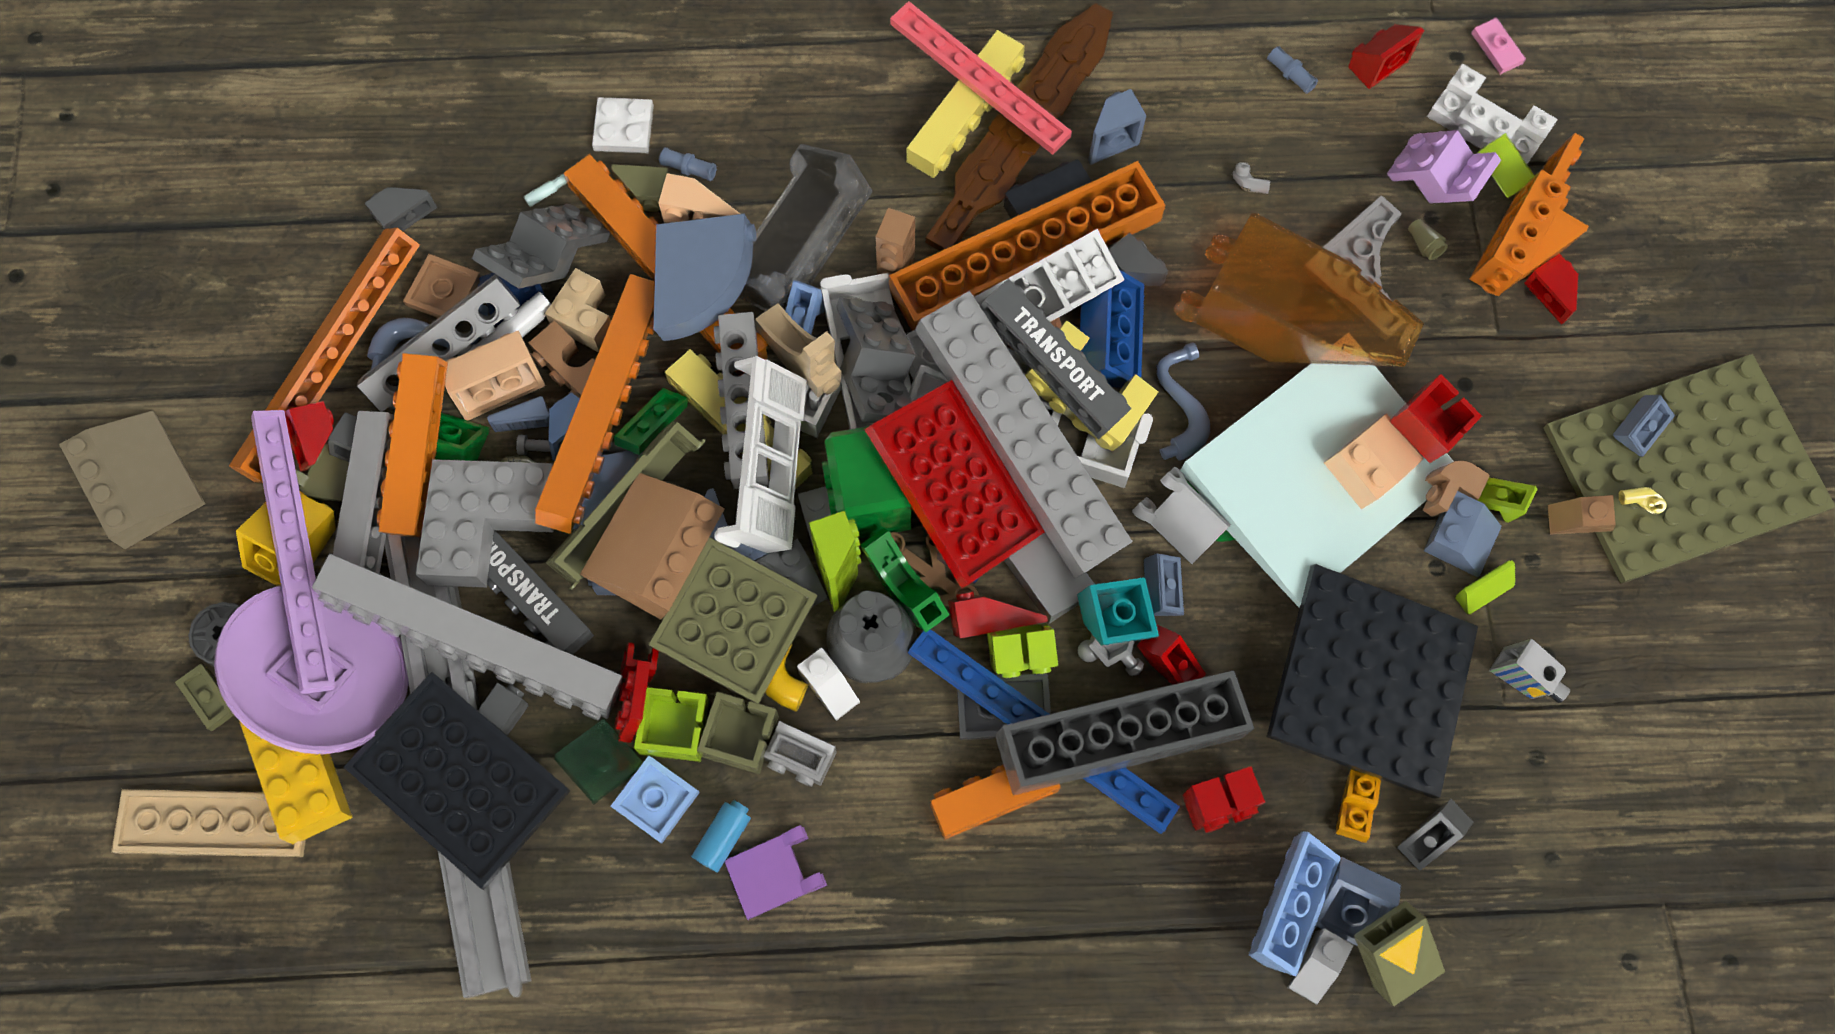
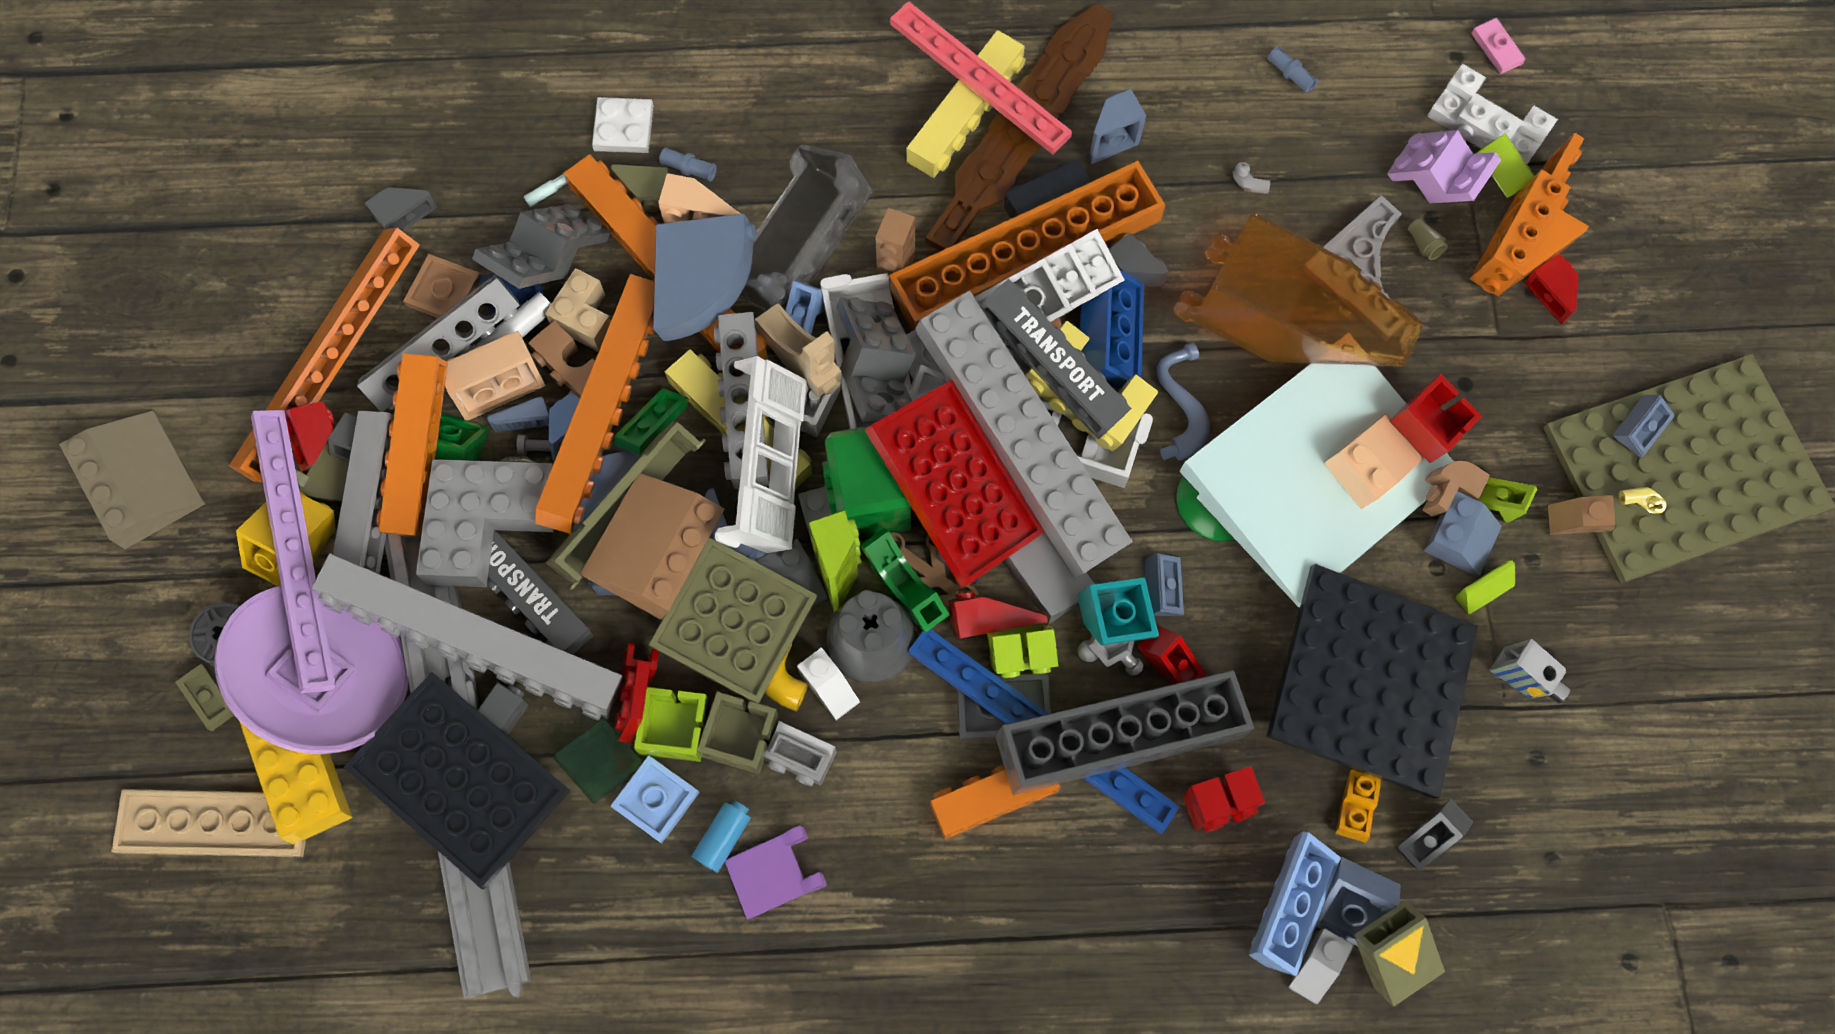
(396, 330): sand blue animal -> none
(1183, 518): light grey flag -> none
(1384, 53): red slope -> none

